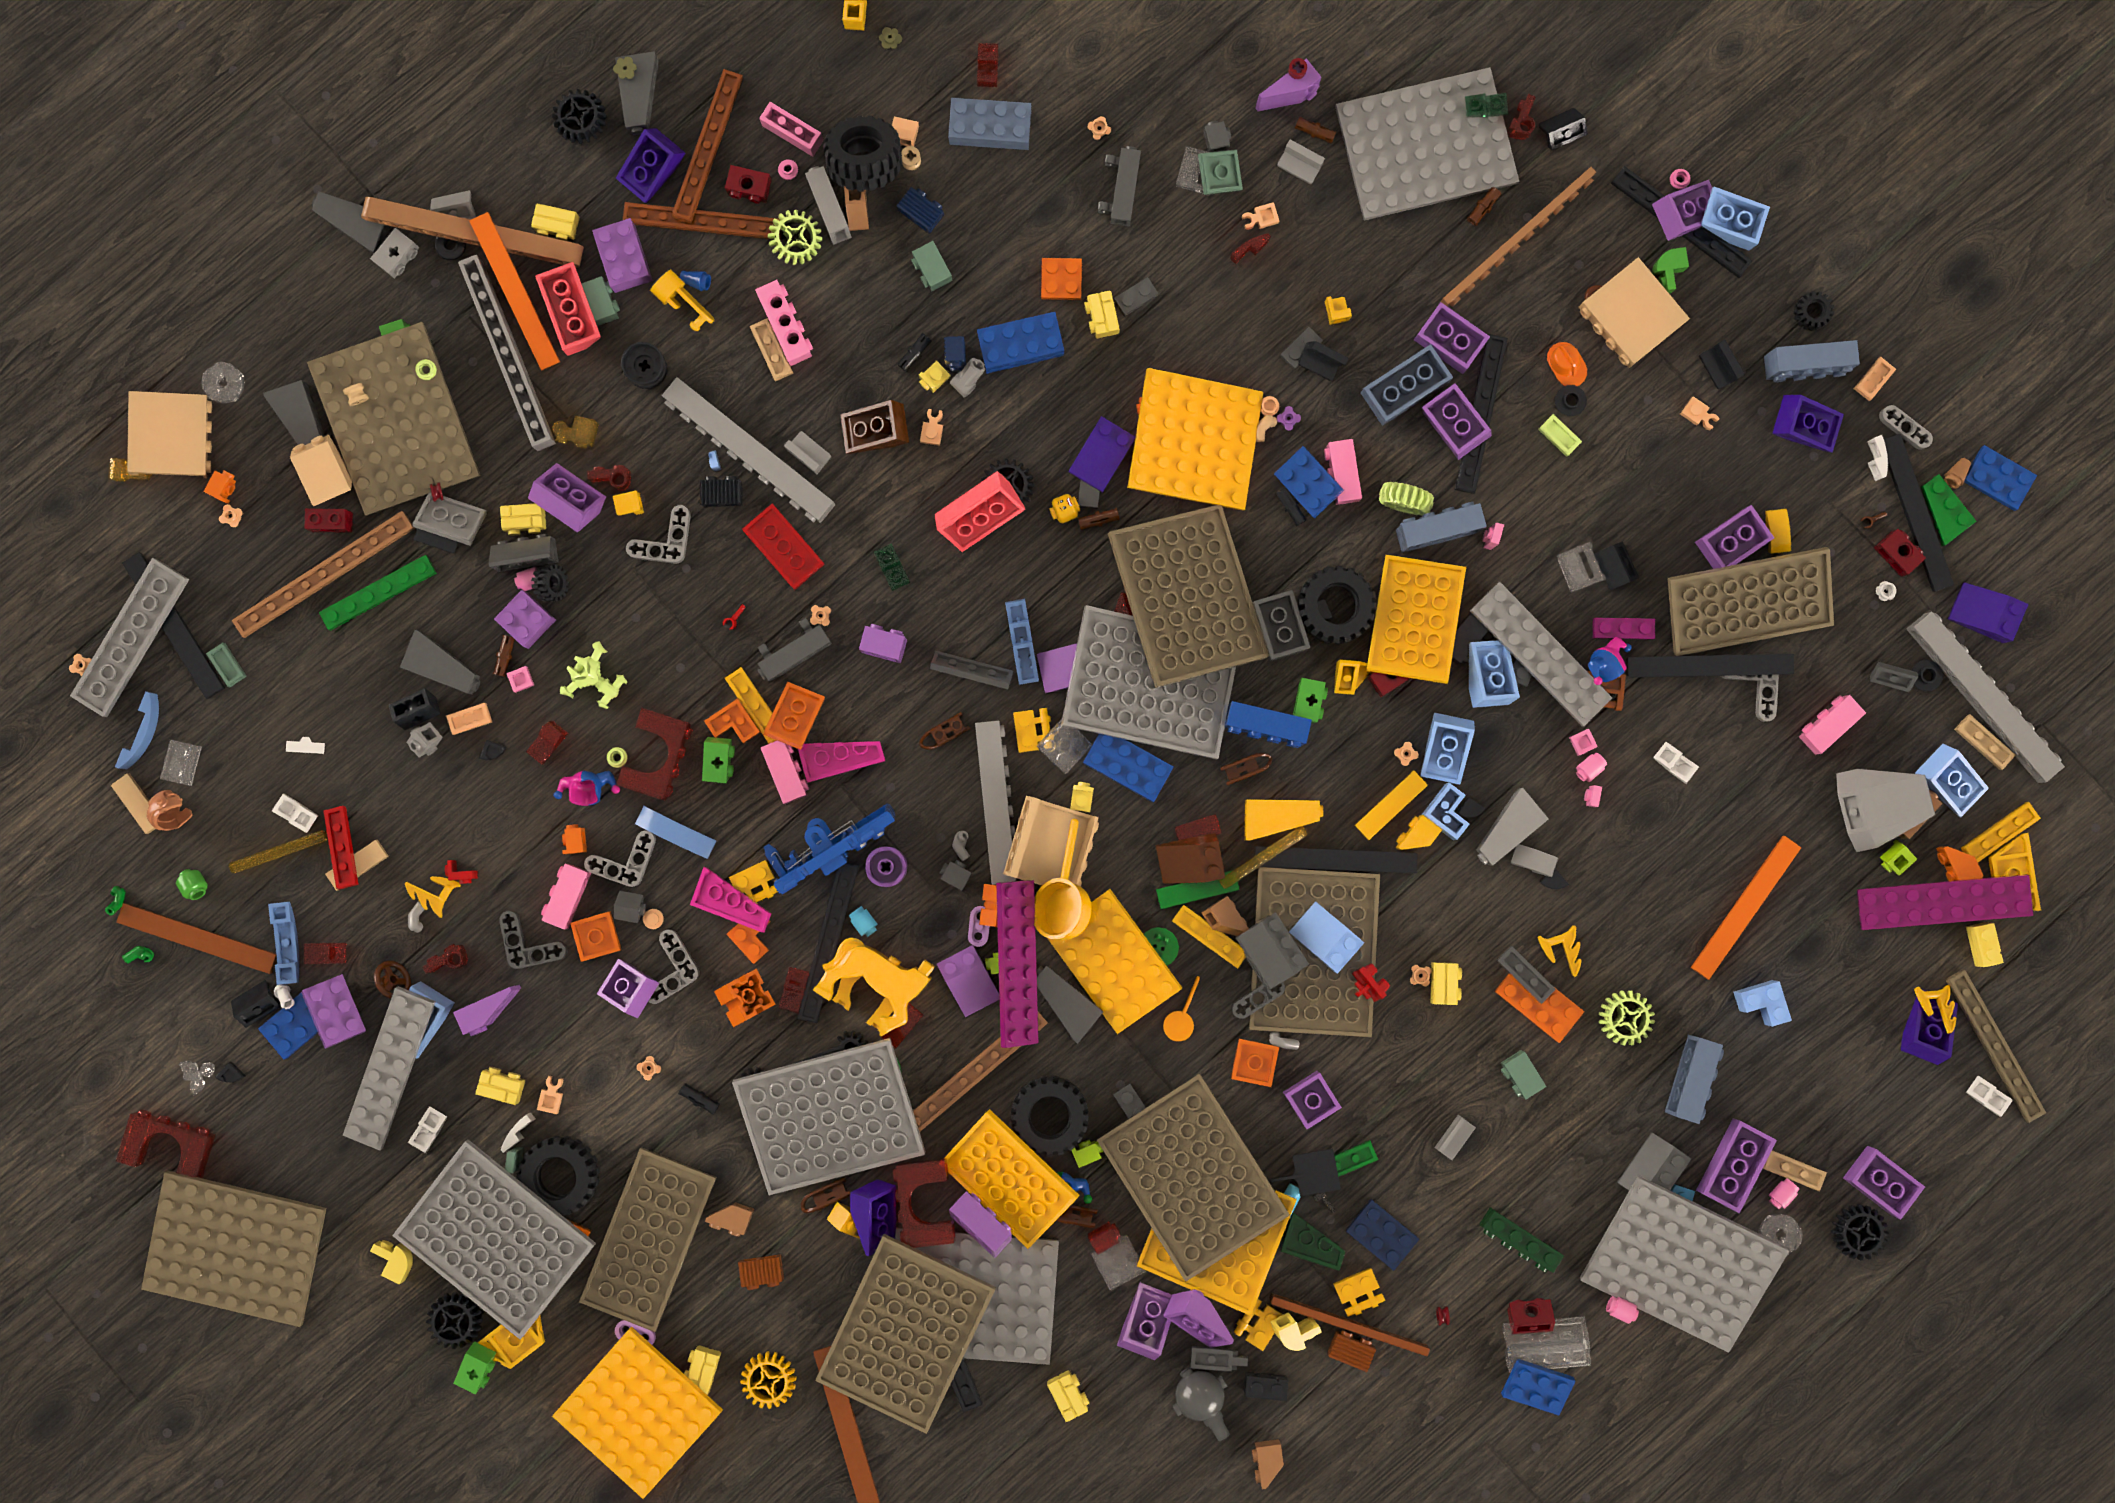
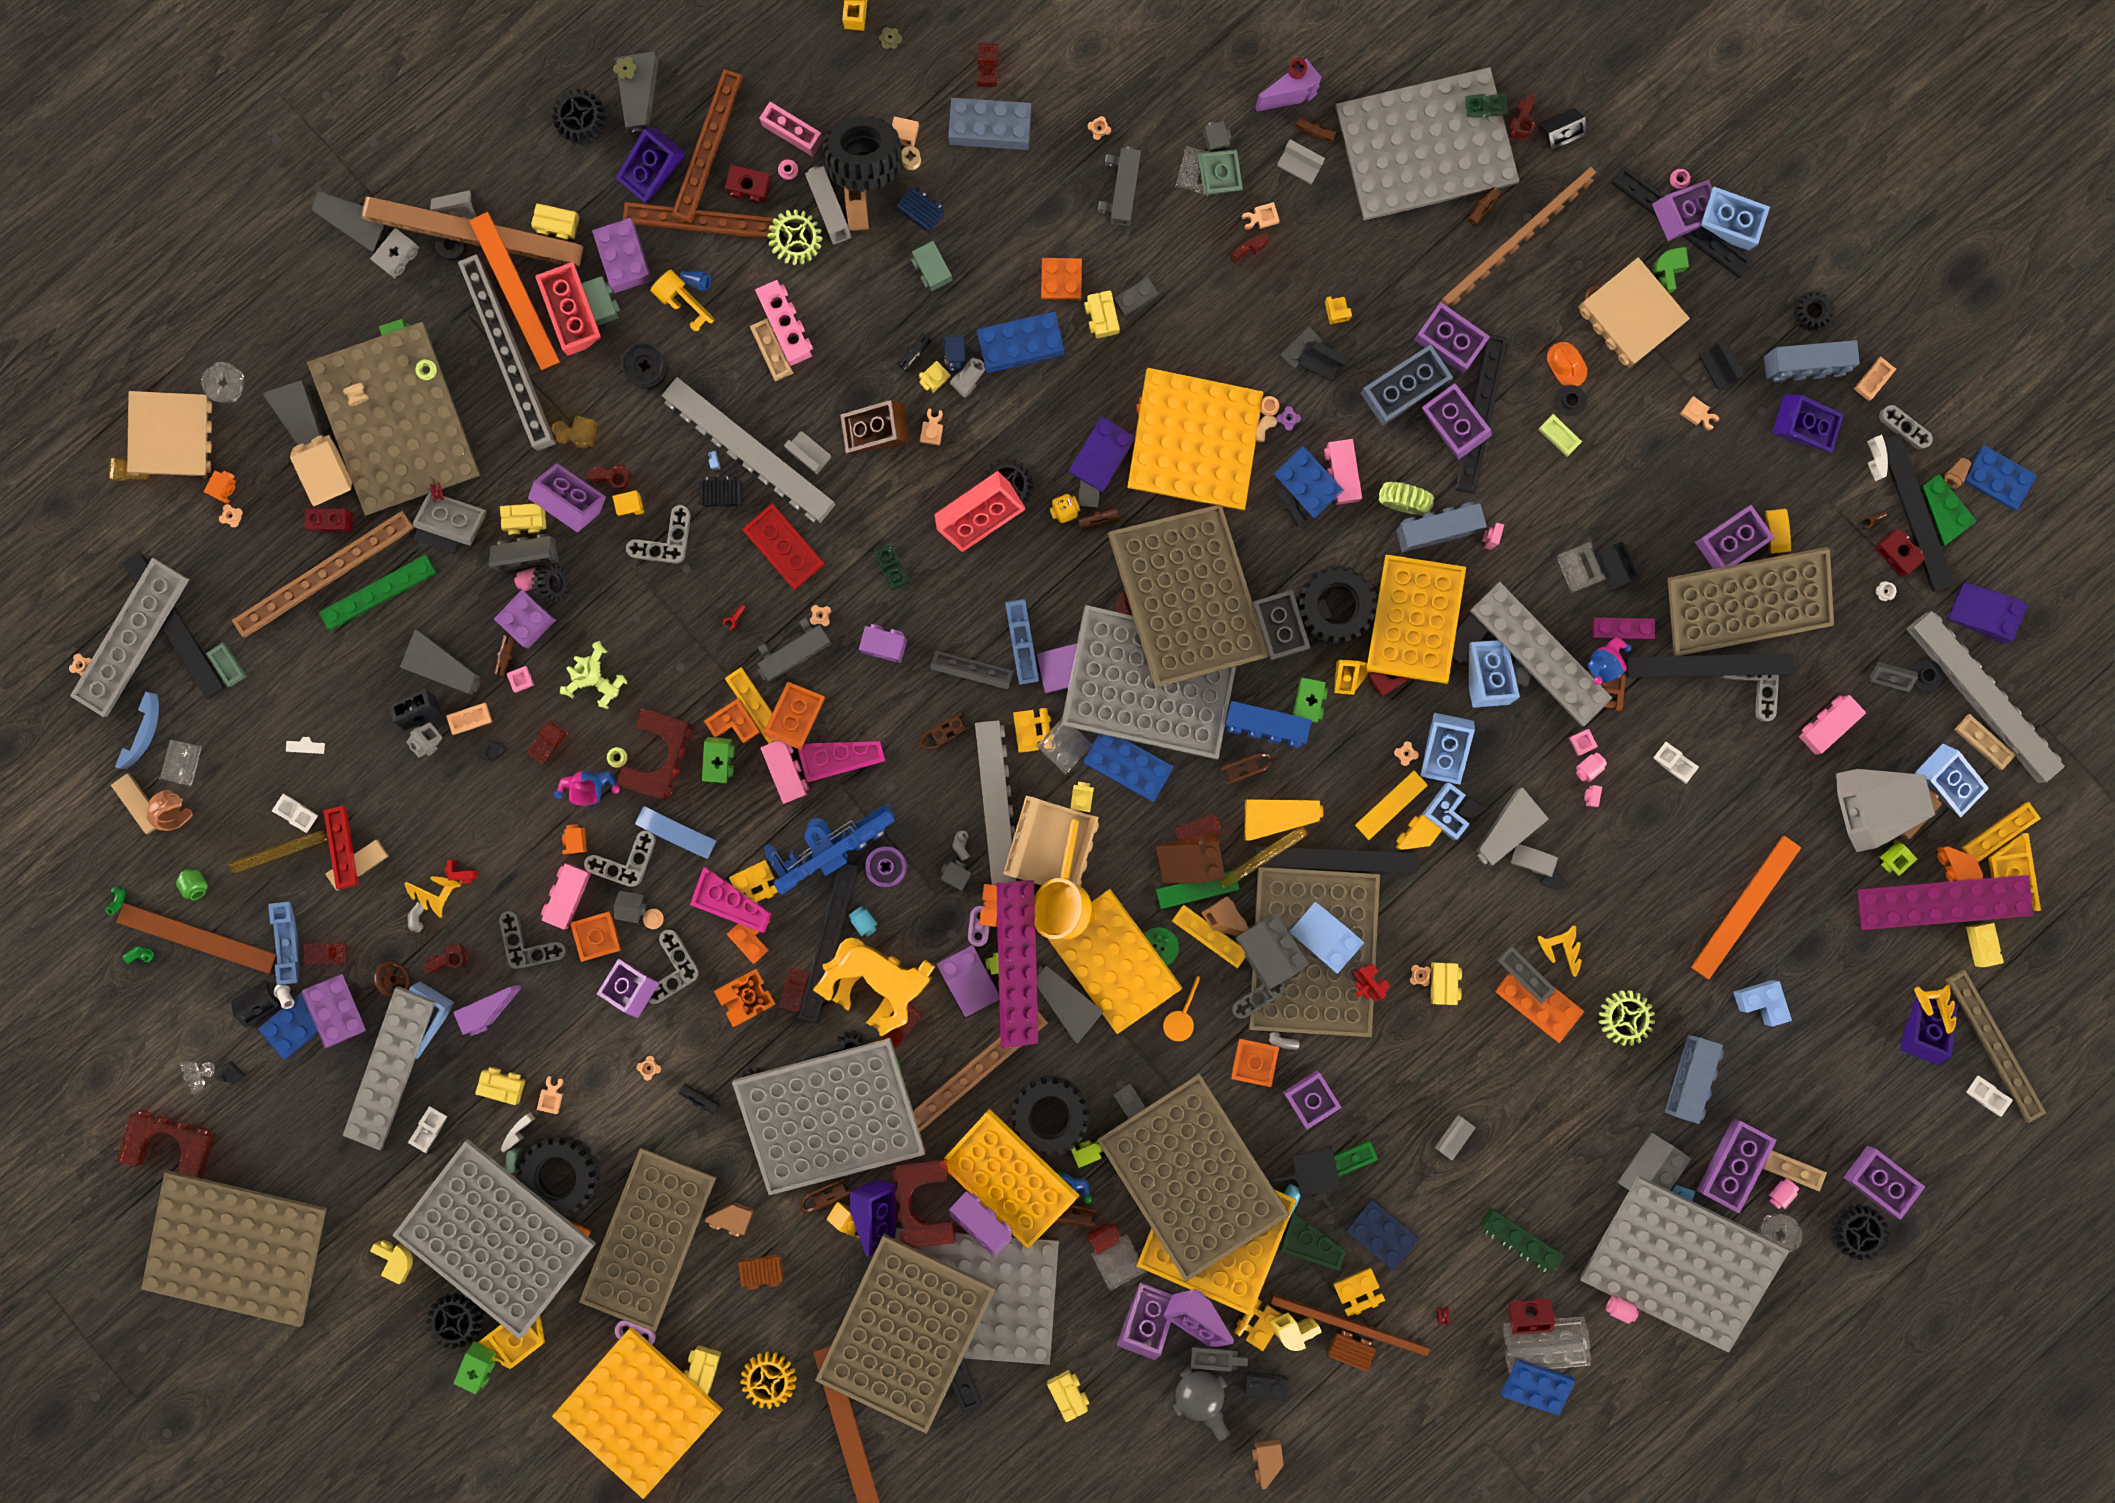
(1522, 1074): sand green brick -> none

